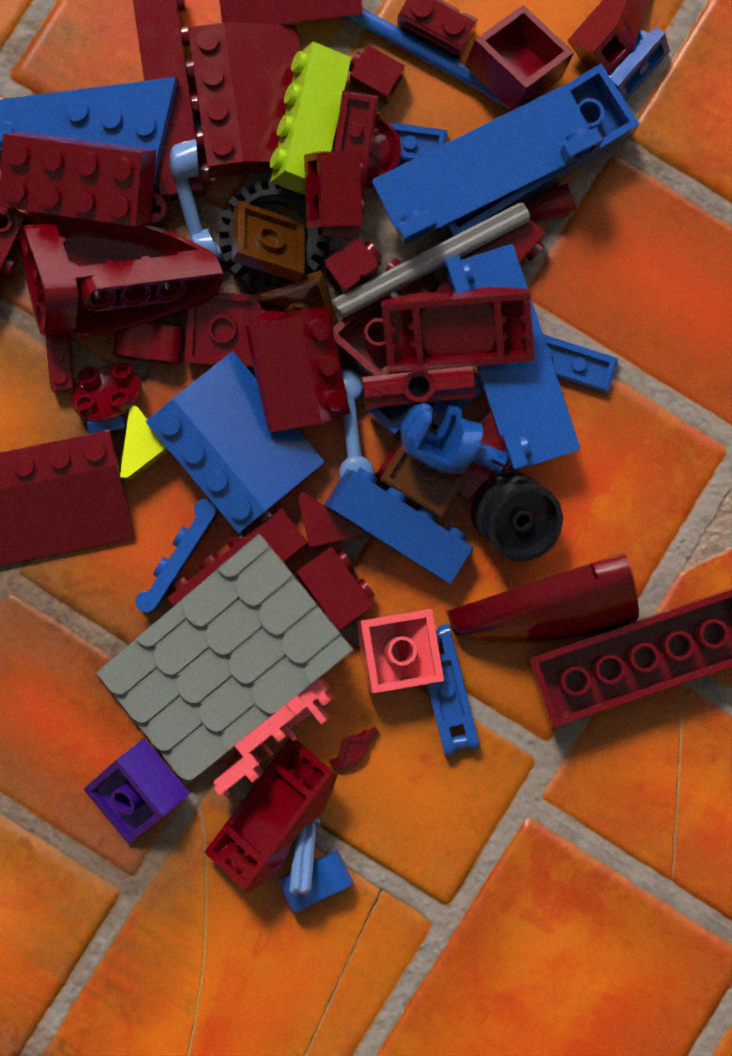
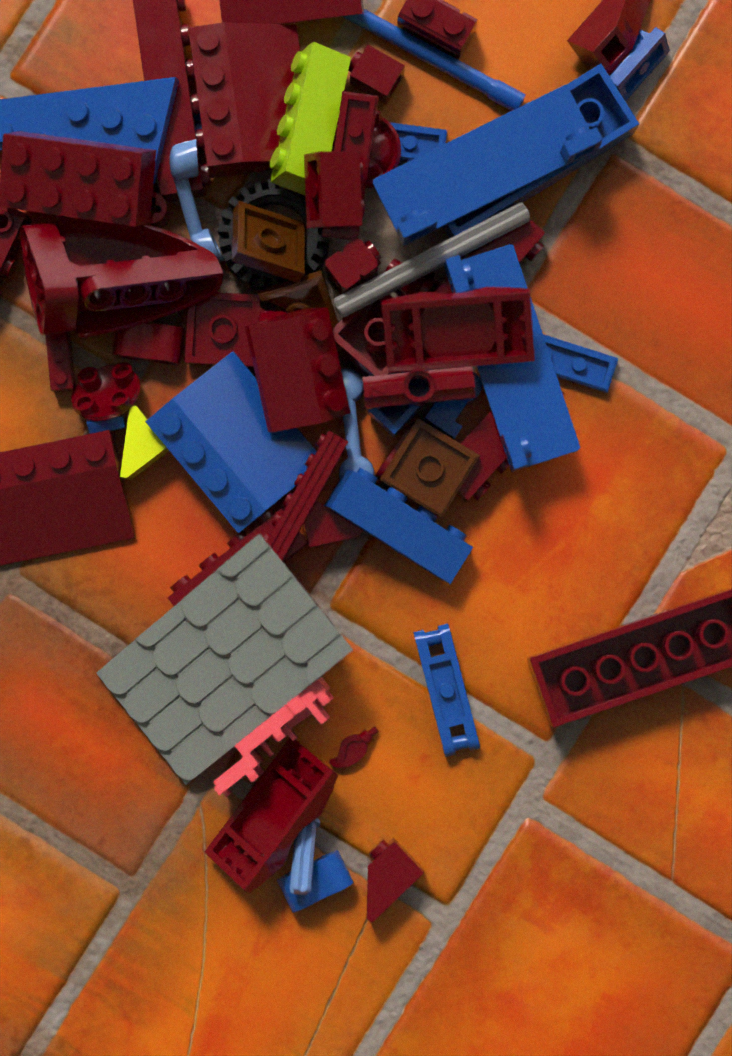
(136, 790): dark purple slope -> none
(170, 569): blue plate -> none
(306, 494): none -> dark red piece
(336, 588): dark red brick -> none
(389, 876): none -> dark red slope
(399, 651): coral slope -> none
(451, 445): blue piece -> none
(517, 515): black wheel -> none
(518, 58): dark red piece -> none
(552, 204): dark red cone -> none
(554, 608): dark red panel -> none

